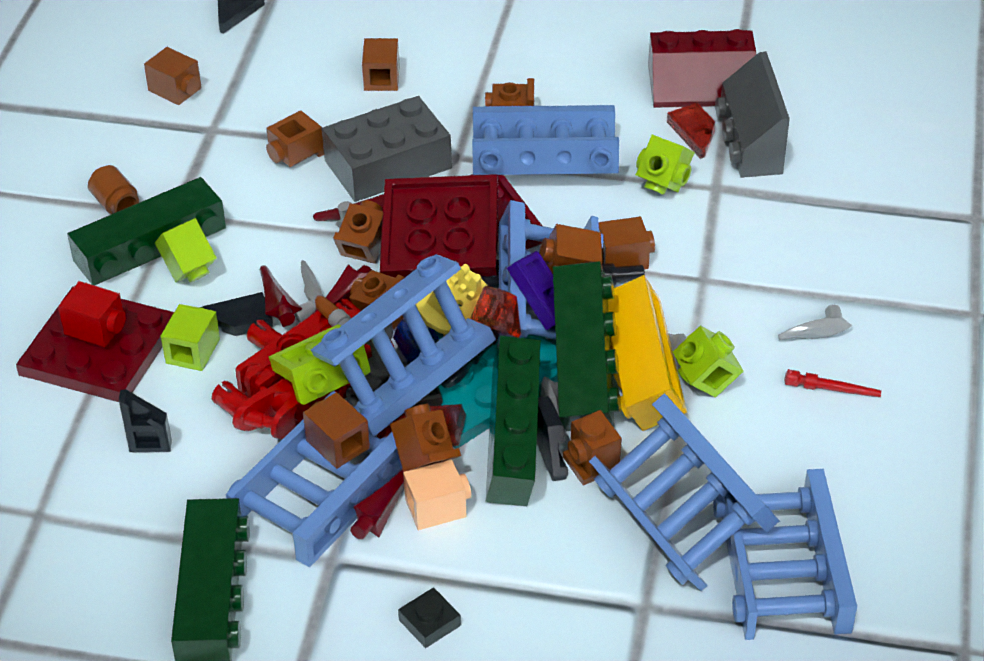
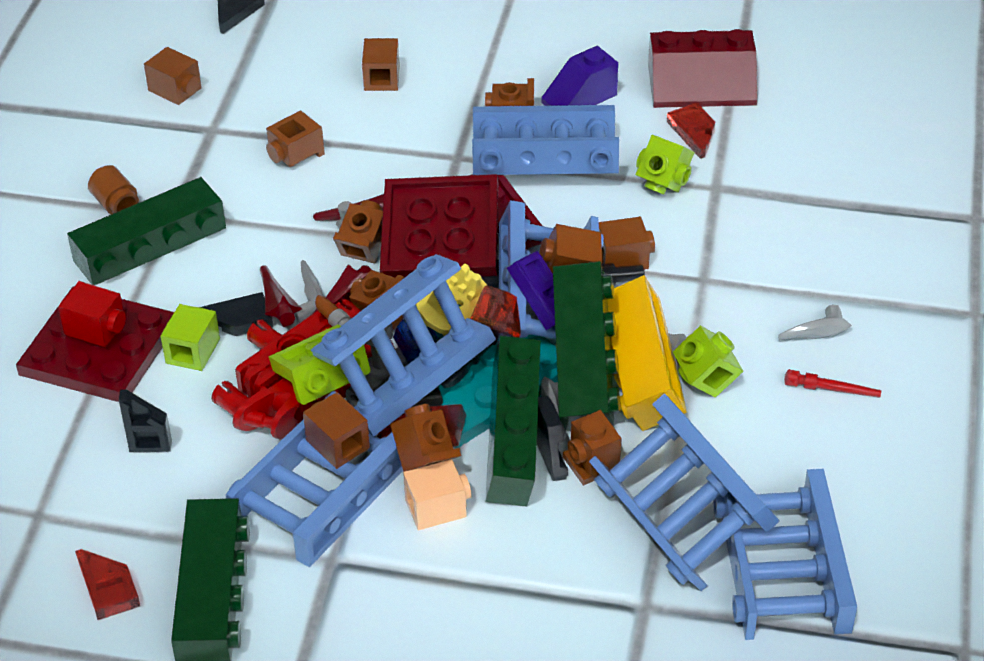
(107, 584): none -> clear red tile
(186, 251): lime brick -> none
(376, 508): dark red piece -> none
(386, 144): dark grey brick -> none
(429, 617): pearl dark grey plate -> none
(584, 80): none -> dark purple slope
(754, 118): dark grey slope -> none

